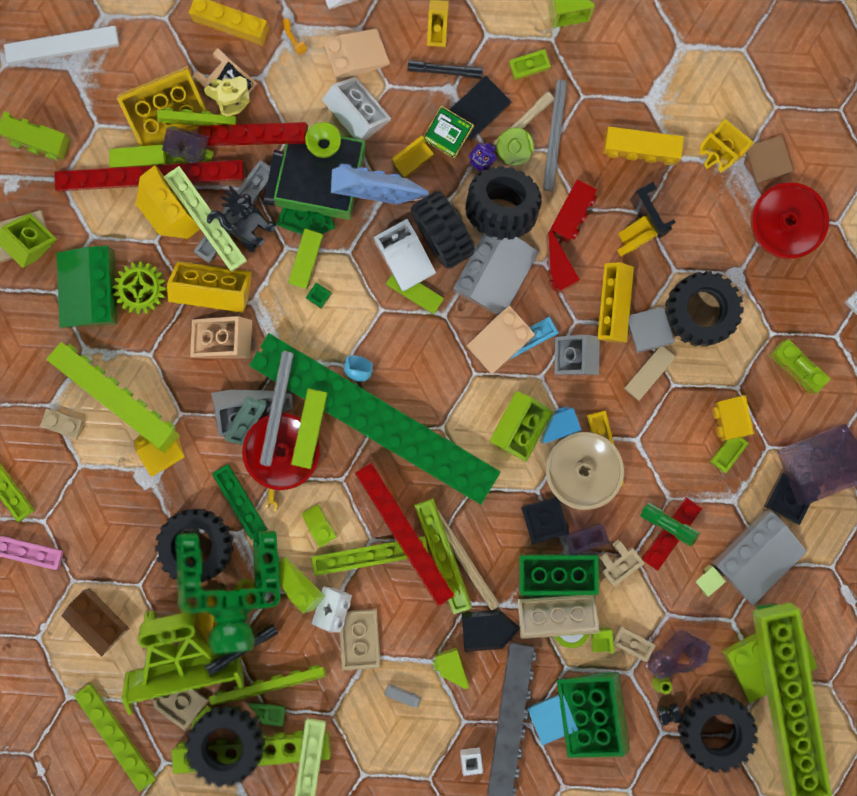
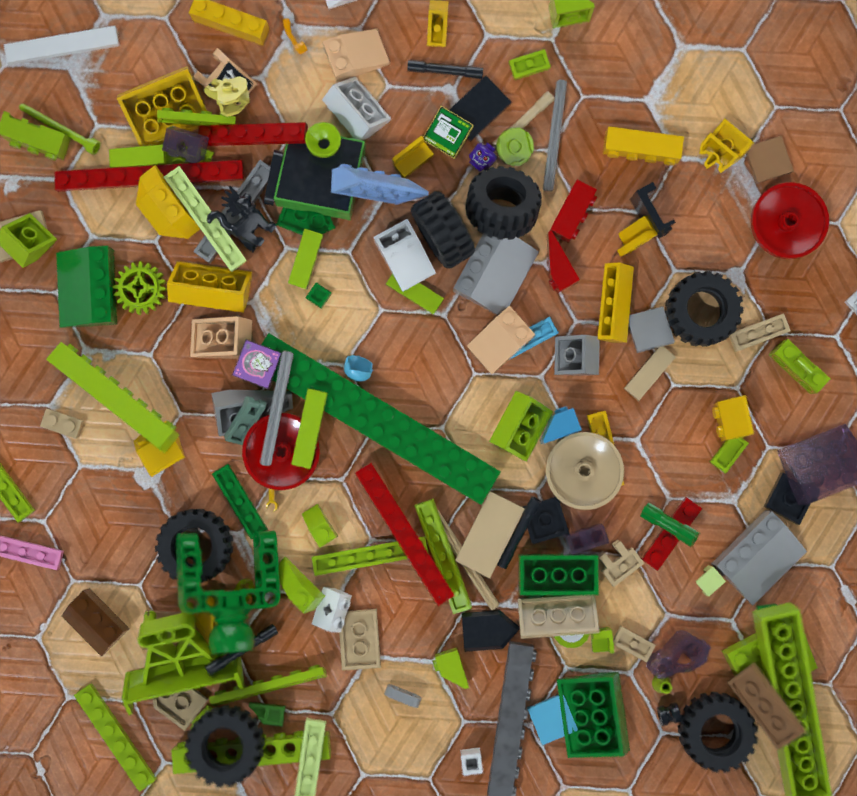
(91, 145): none -> lime piece
(257, 364): none -> tile
(489, 534): none -> tan tile
(529, 512): none -> black piece
(759, 332): none -> tan plate
(766, 706): none -> medium nougat tile

